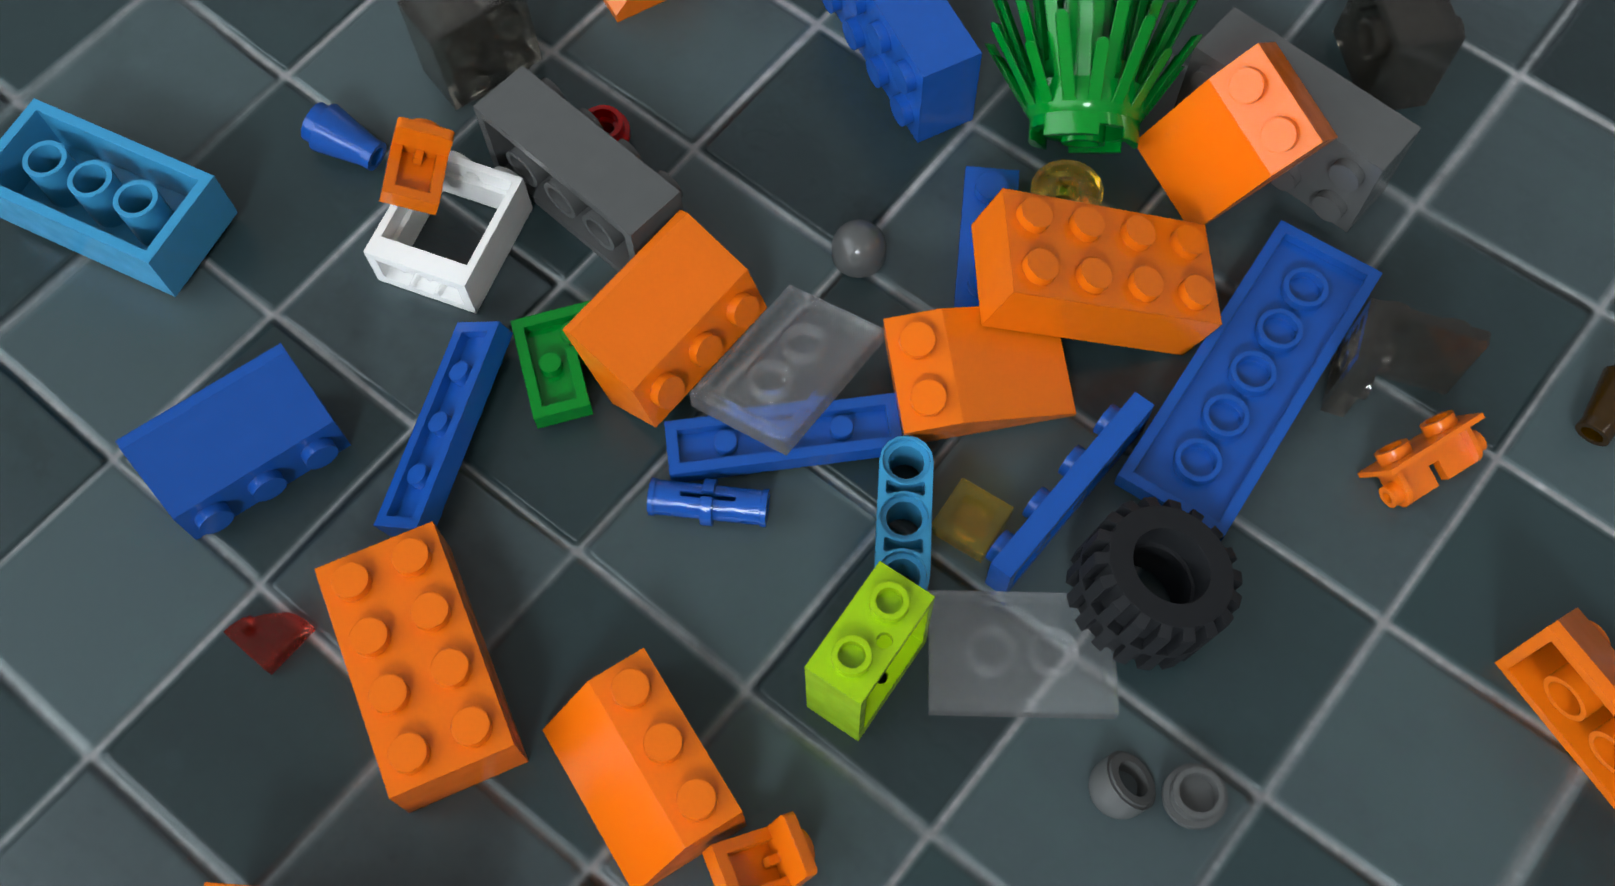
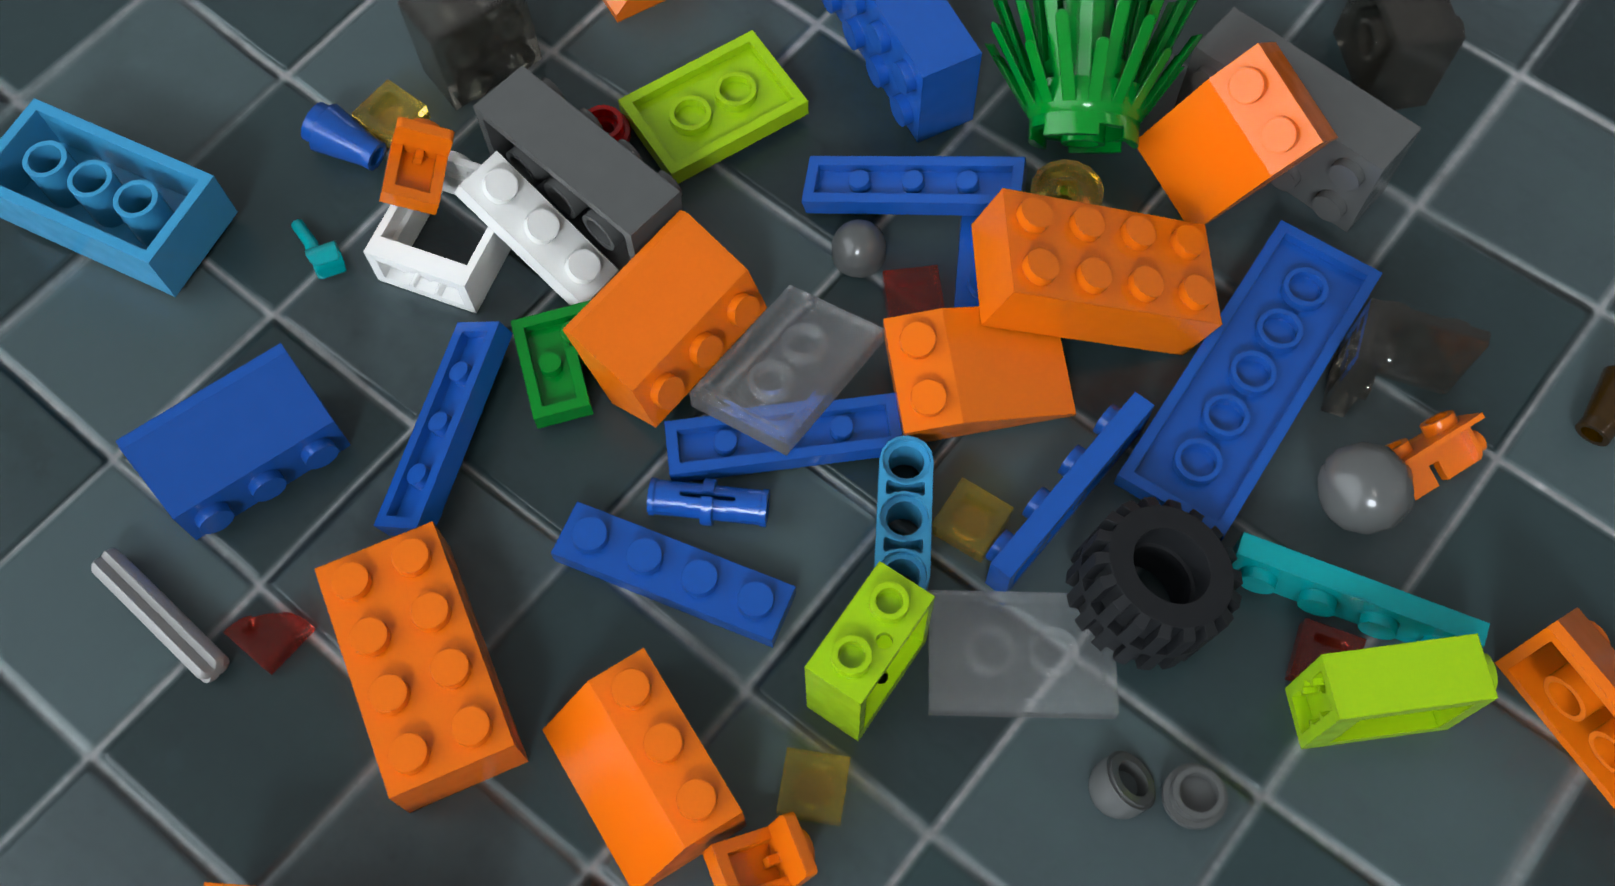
(160, 615): none -> light grey axle
(325, 257): none -> teal hand
(383, 108): none -> clear yellow plate
(535, 230): none -> white plate
(674, 574): none -> blue plate
(713, 107): none -> lime plate
(814, 786): none -> clear yellow plate
(909, 184): none -> blue plate
(912, 290): none -> clear red tile
(1318, 639): none -> clear red tile
(1333, 591): none -> teal plate
(1365, 488): none -> dark grey hair
(1391, 690): none -> lime window

